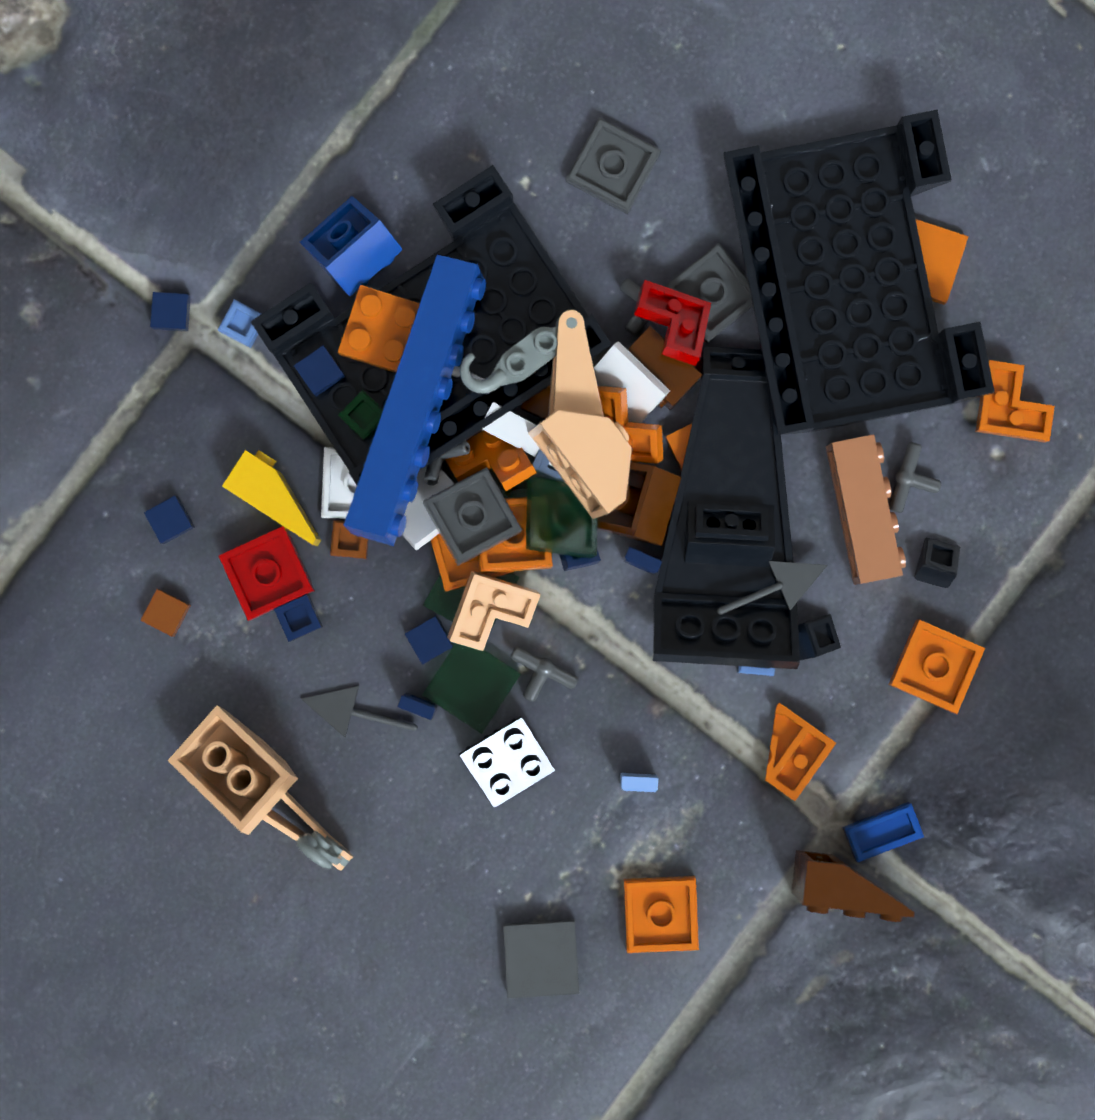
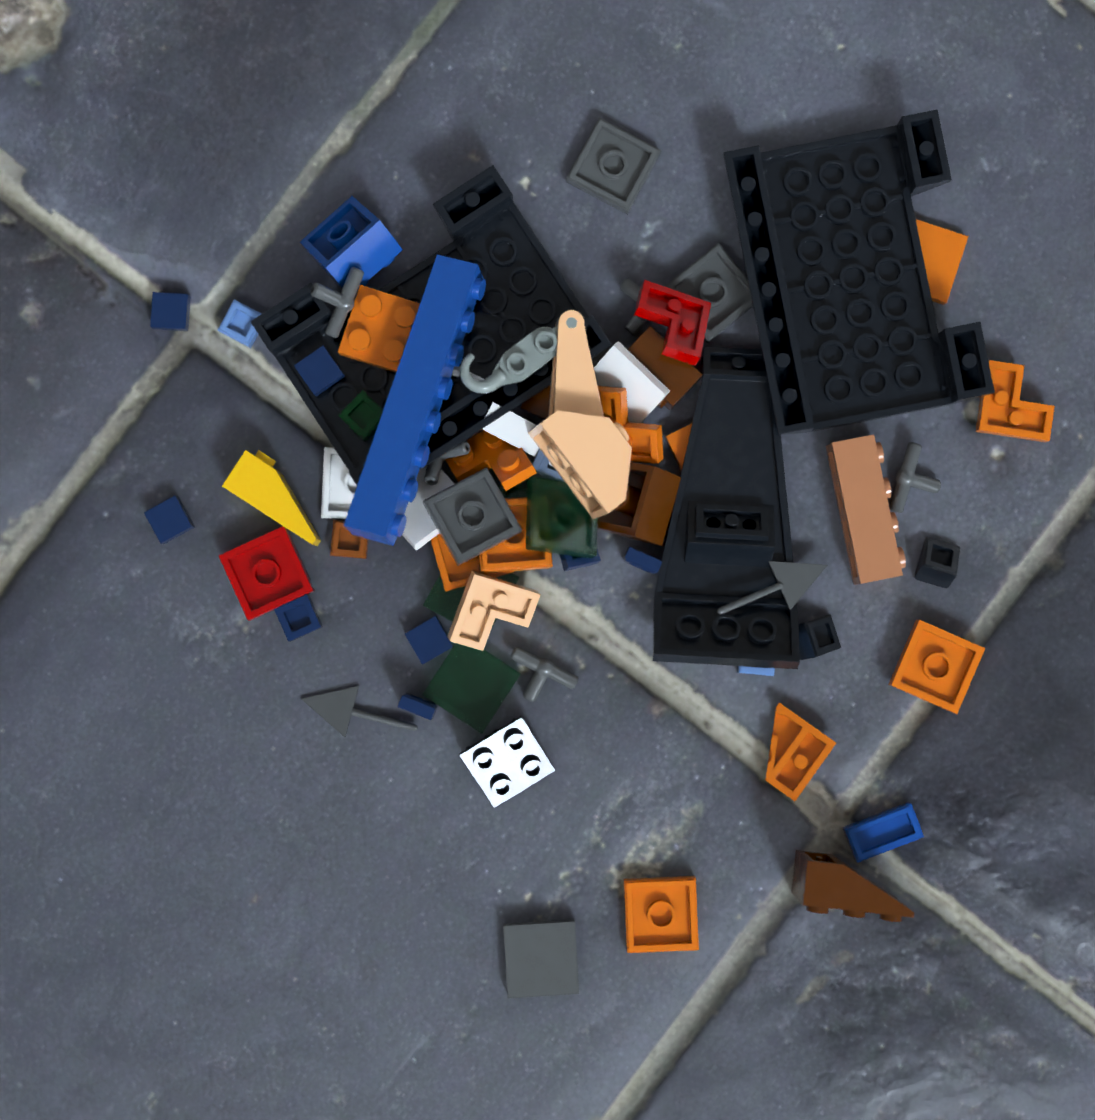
(165, 612): dark orange tile -> none
(247, 780): light nougat slope -> none
(342, 301): none -> dark grey piece
(639, 782): light blue tile -> none

